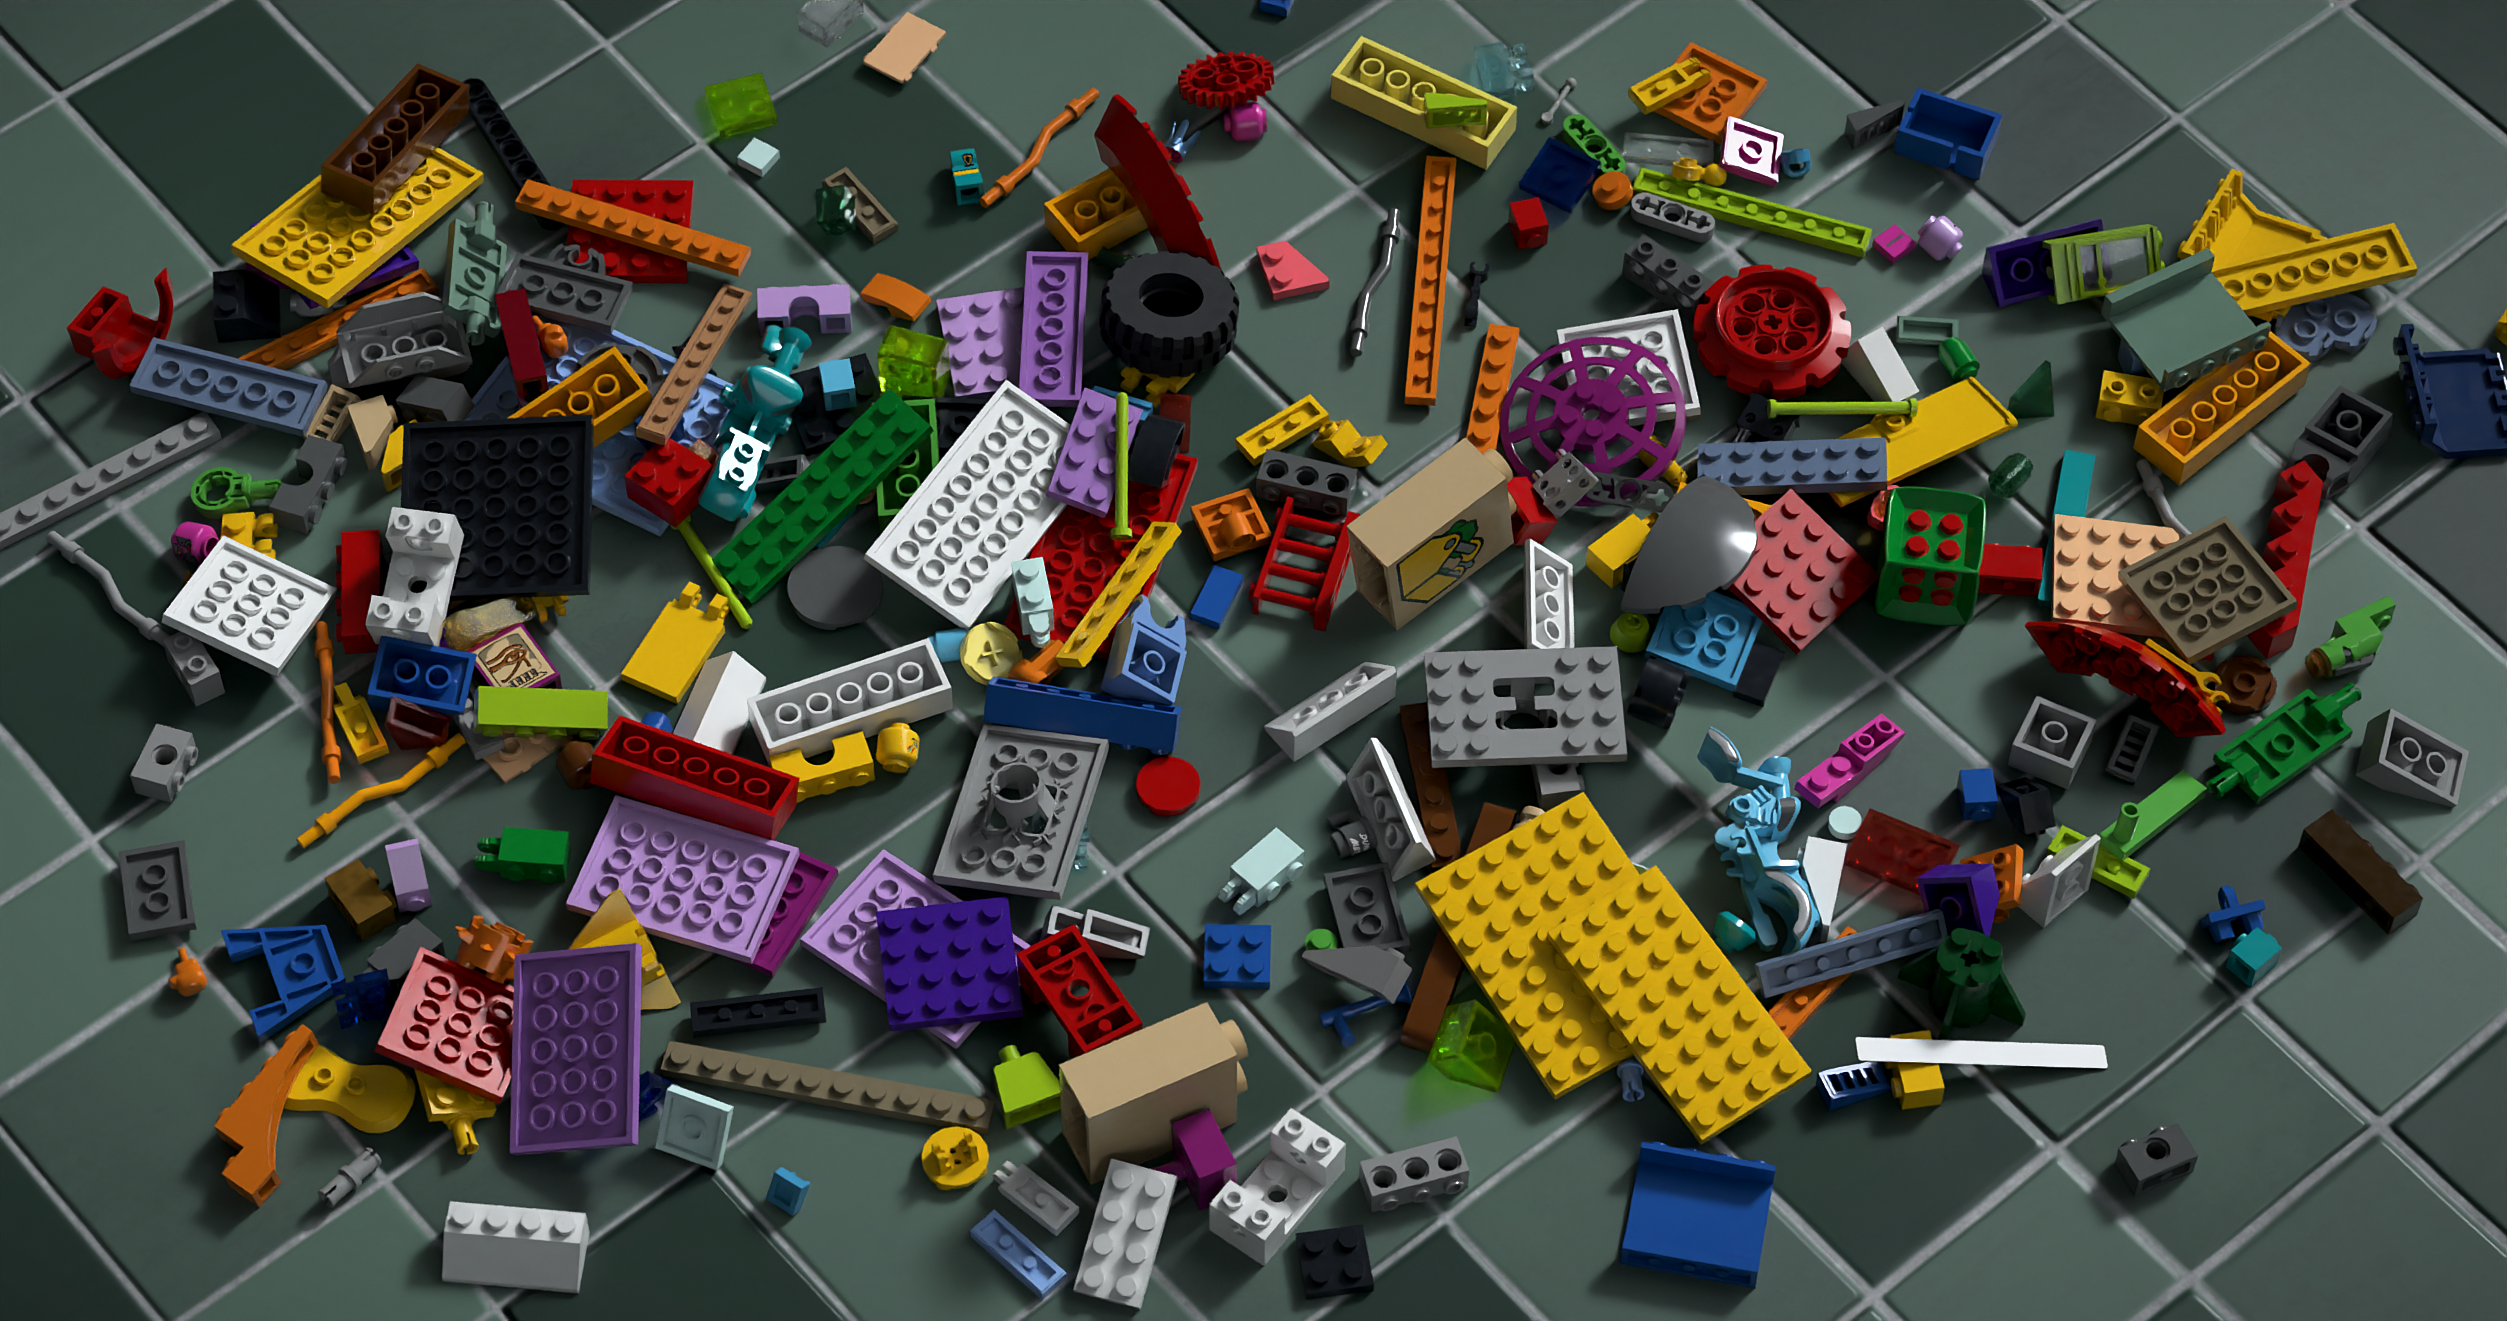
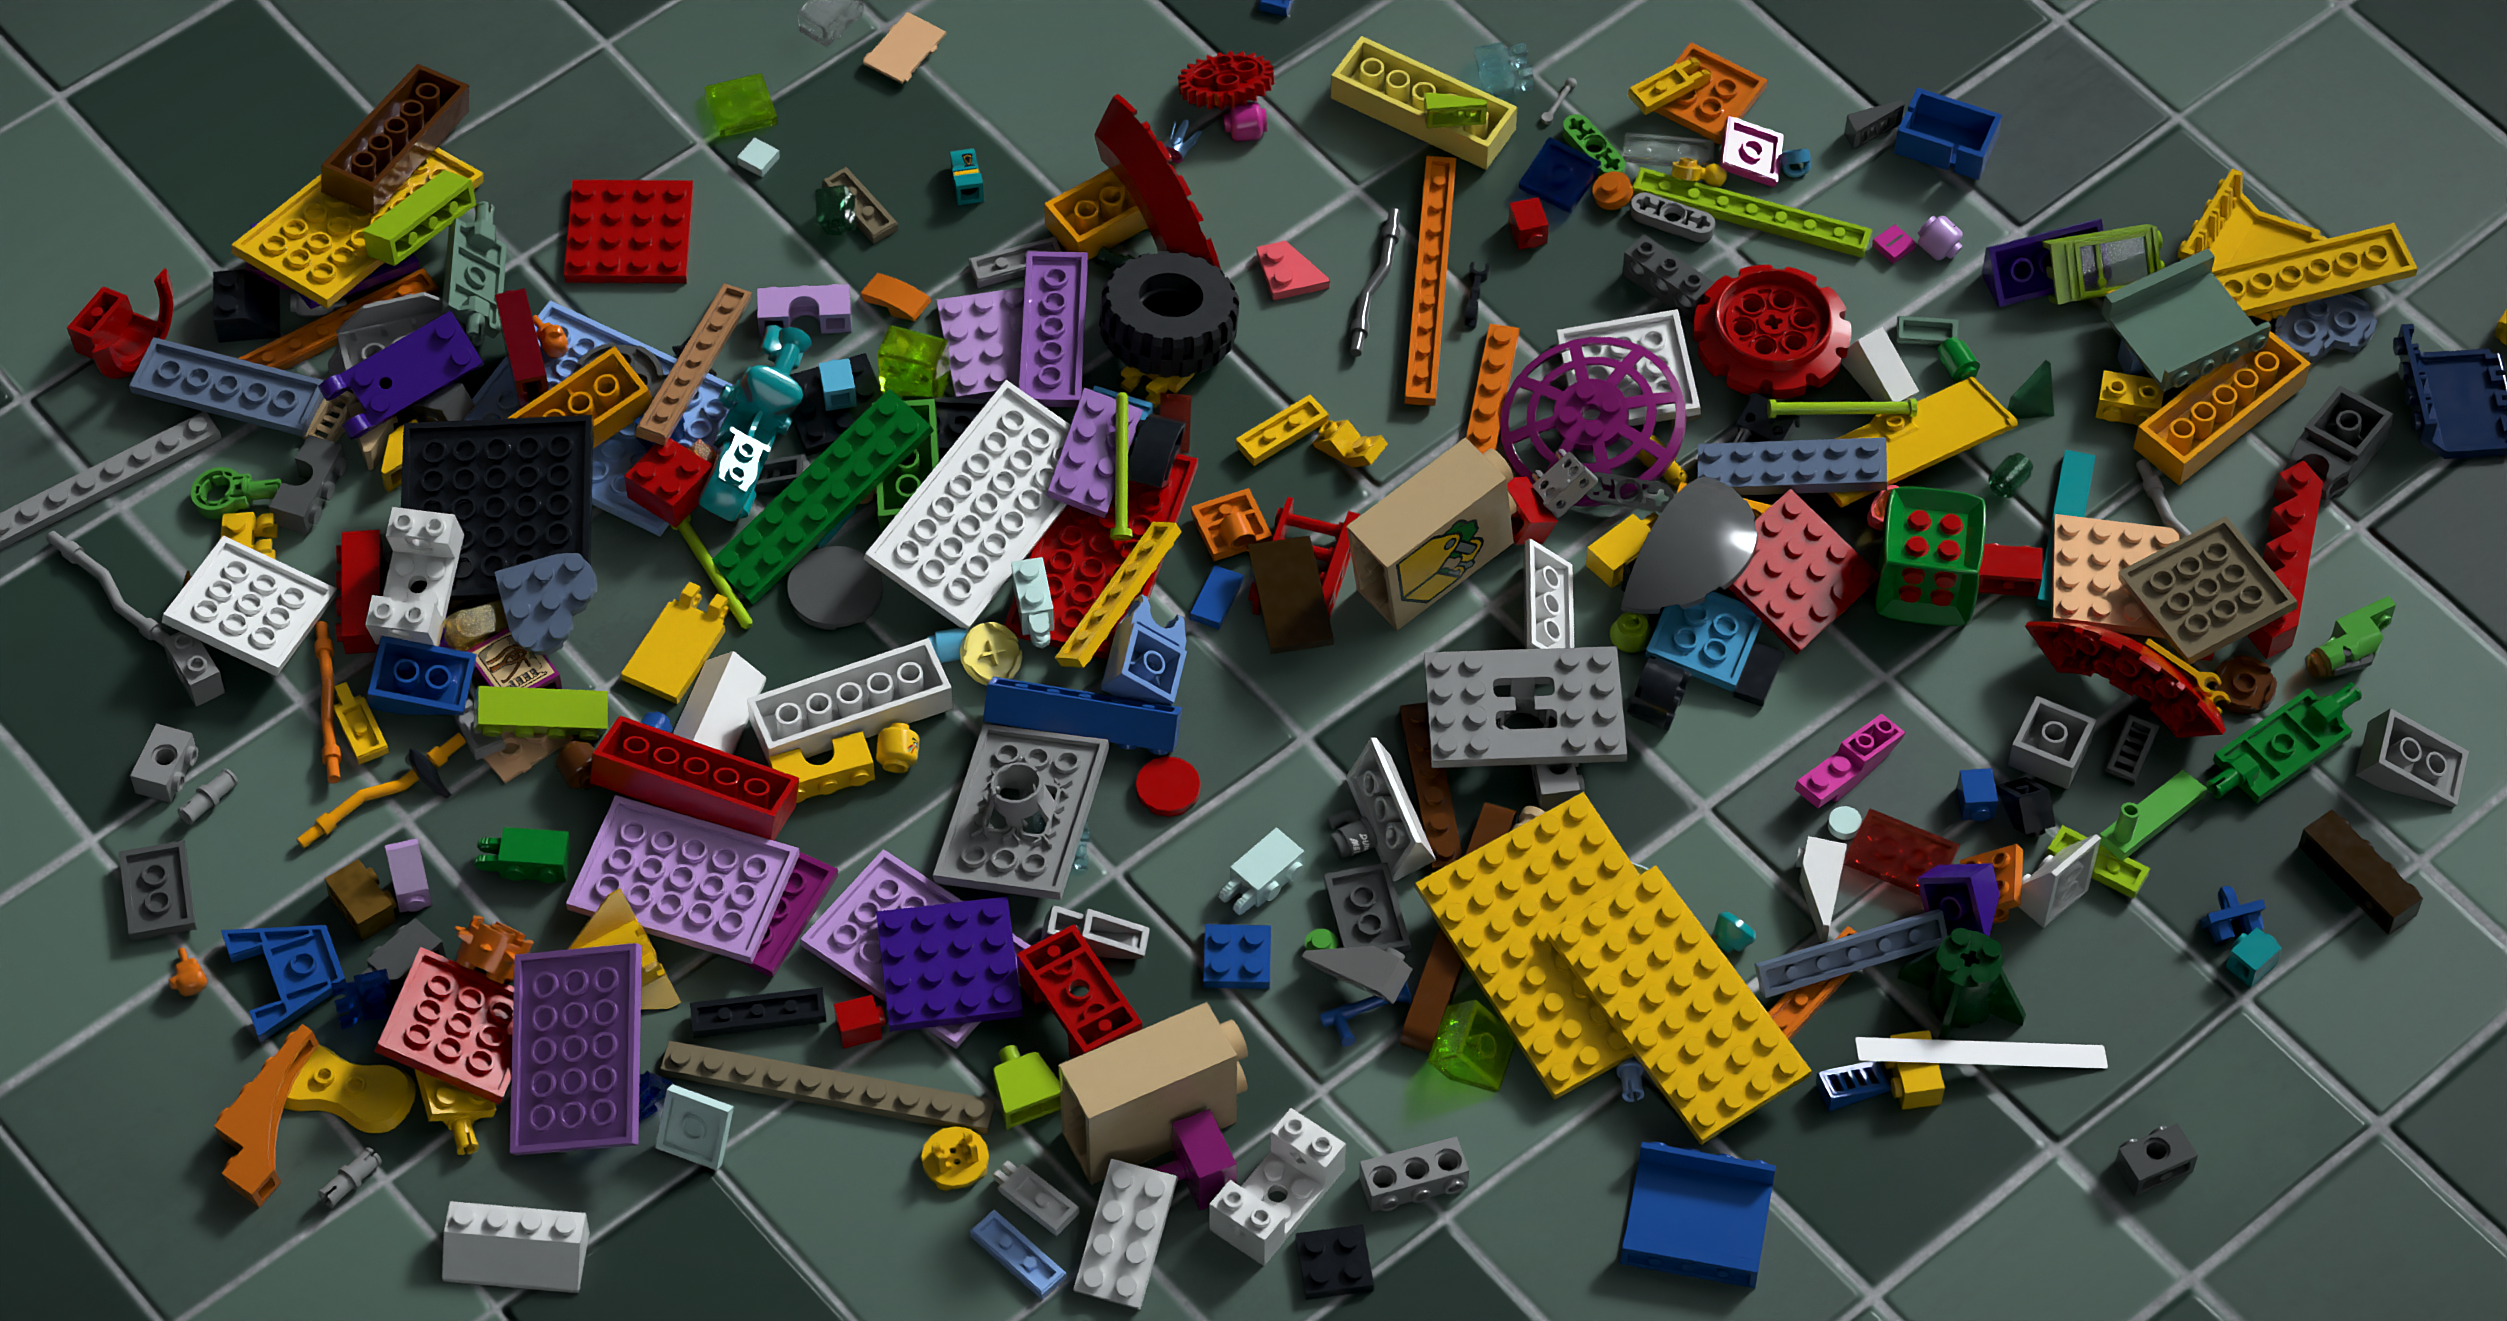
(193, 542): dark pink head -> none
(207, 796): none -> light grey pin
(415, 365): none -> dark purple hinge
(415, 725): clear red slope -> none
(419, 217): none -> lime brick
(426, 772): none -> black bar
(508, 142): black beam -> none
(544, 599): none -> sand blue plate
(570, 290): dark grey plate -> none
(633, 228): orange plate -> none
(787, 1190): dark azure tile -> none
(859, 1021): none -> red brick
(1005, 184): orange bar -> none
(1007, 263): none -> light grey tile
(1040, 667): orange piece -> none
(1290, 595): none -> dark brown tile
(1295, 472): dark grey brick -> none
(1333, 709): white slope -> none
(1752, 841): medium azure piece -> none

